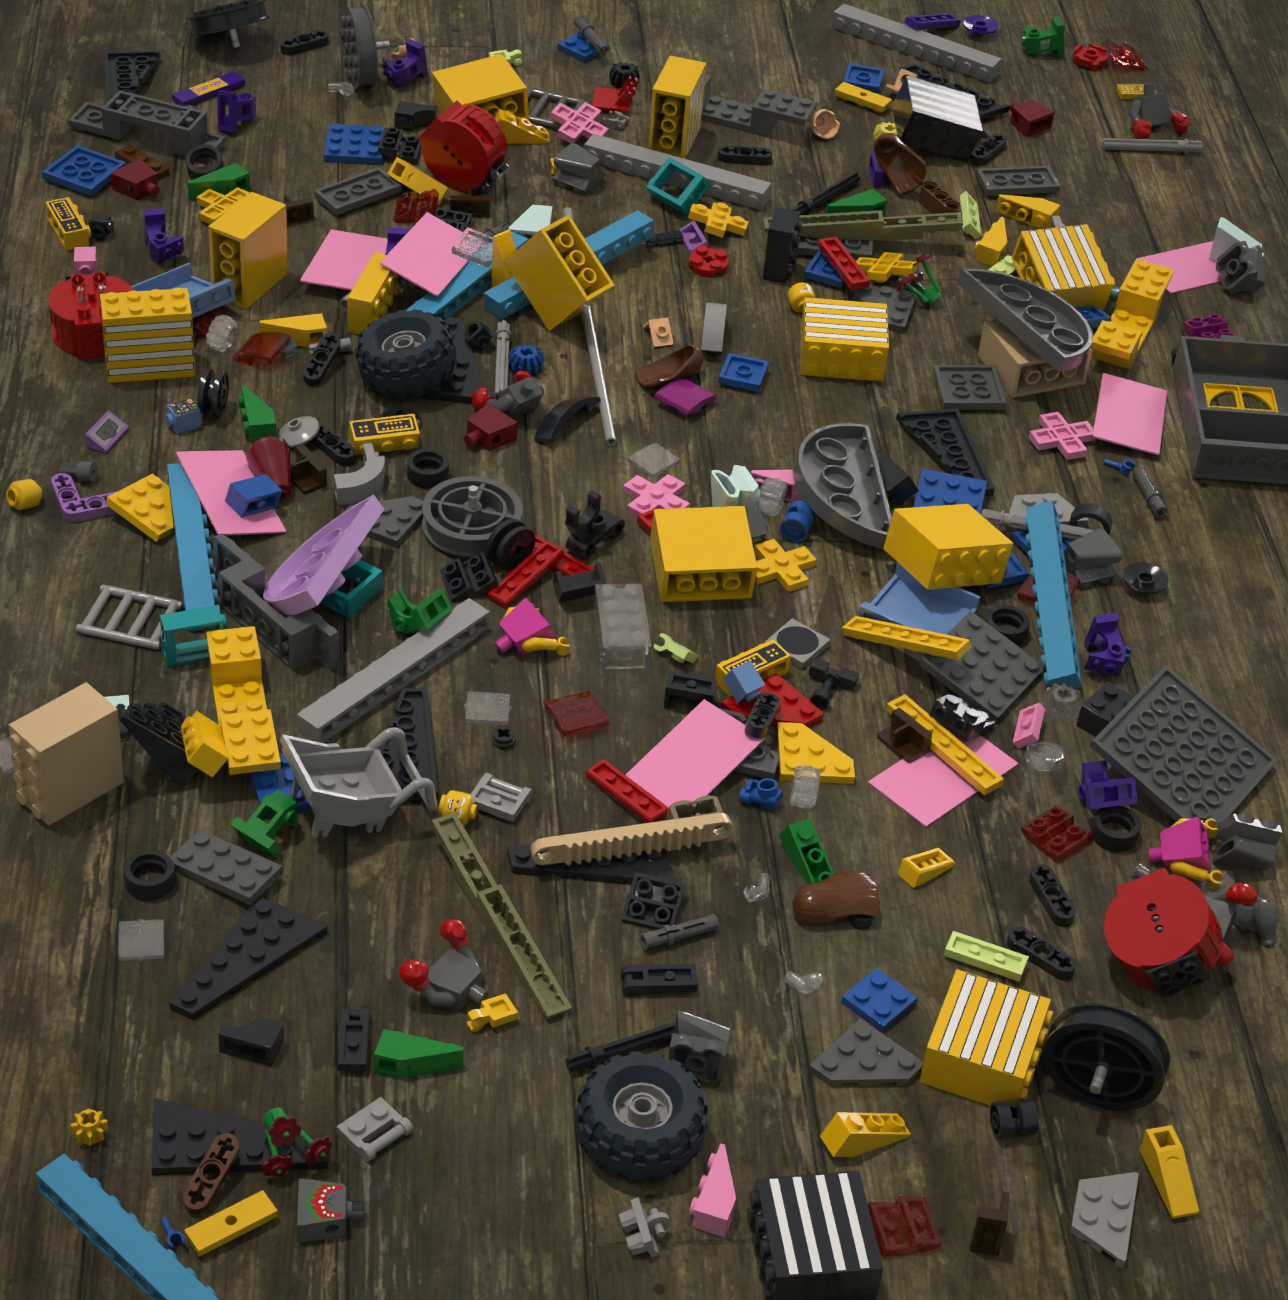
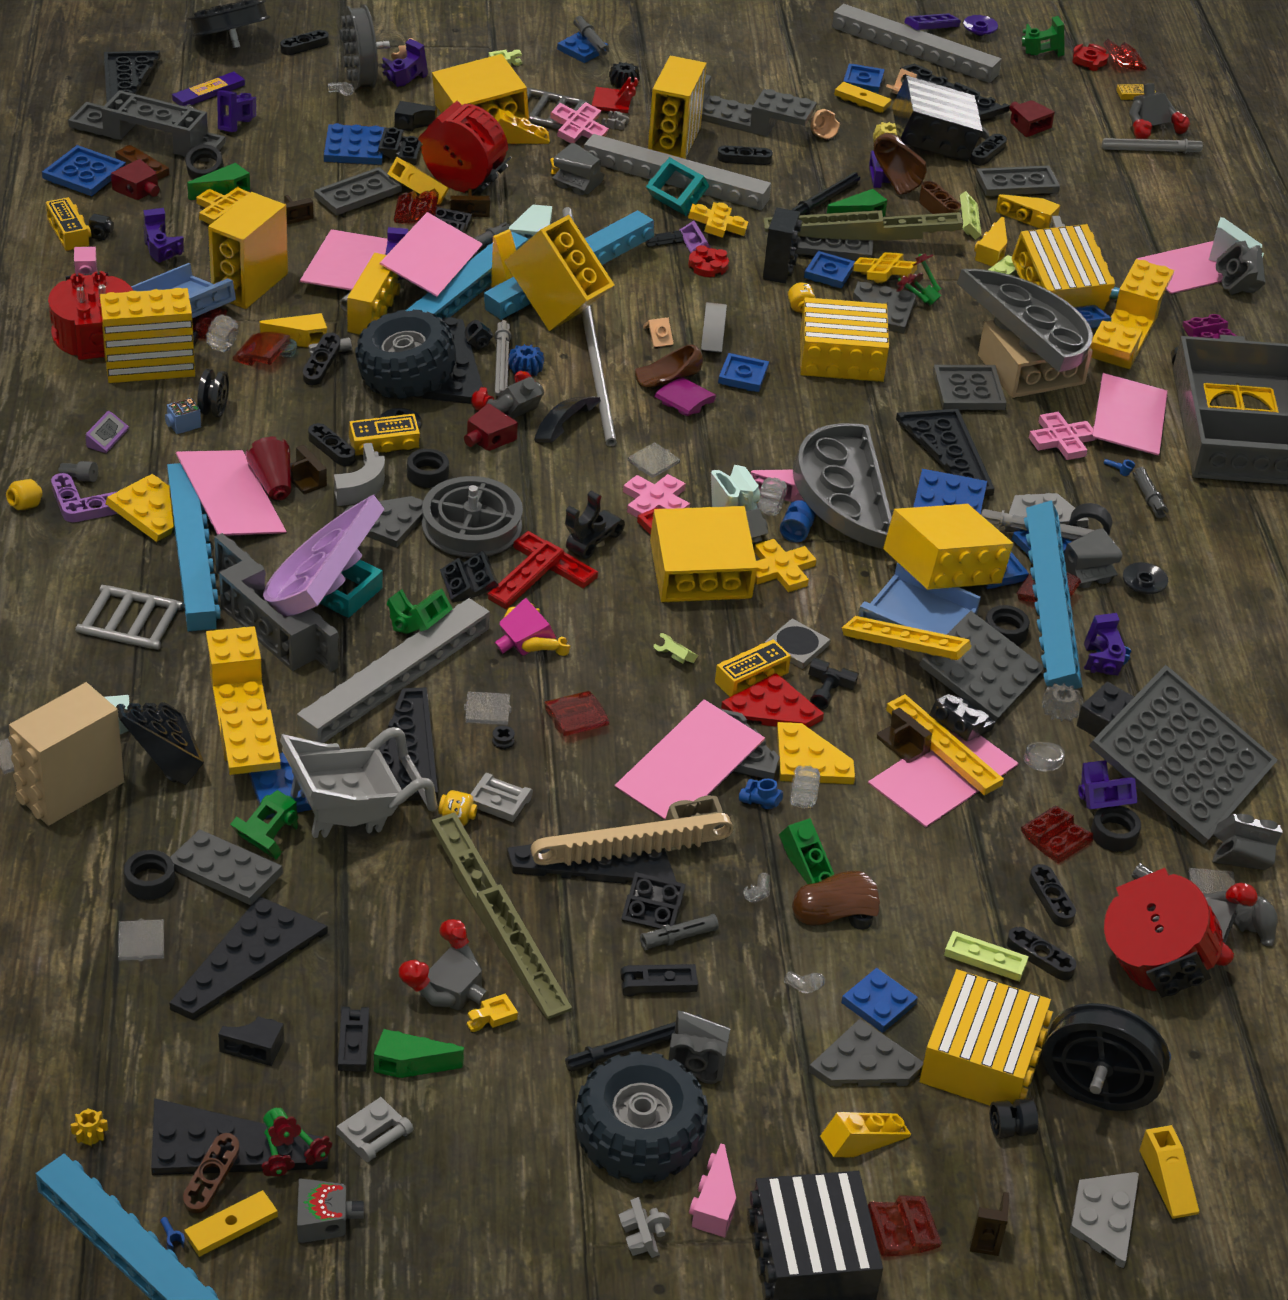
(189, 651): teal window -> none
(204, 743): yellow brick -> none
(253, 495): blue brick -> none
(256, 416): green slope -> none
(299, 431): light grey dish -> none
(474, 247): clear plate -> none
(510, 544): black wheel -> none
(578, 585): black panel -> none
(622, 626): clear brick -> none
(627, 792): red tile -> none
(690, 687): black panel -> none
(744, 682): medium blue brick -> none
(762, 715): black beam -> none
(843, 263): red plate -> none
(896, 481): black slope -> none
(922, 868): yellow slope -> none
(1028, 725): bright pink plate -> none
(1186, 850): dark pink torso -> none

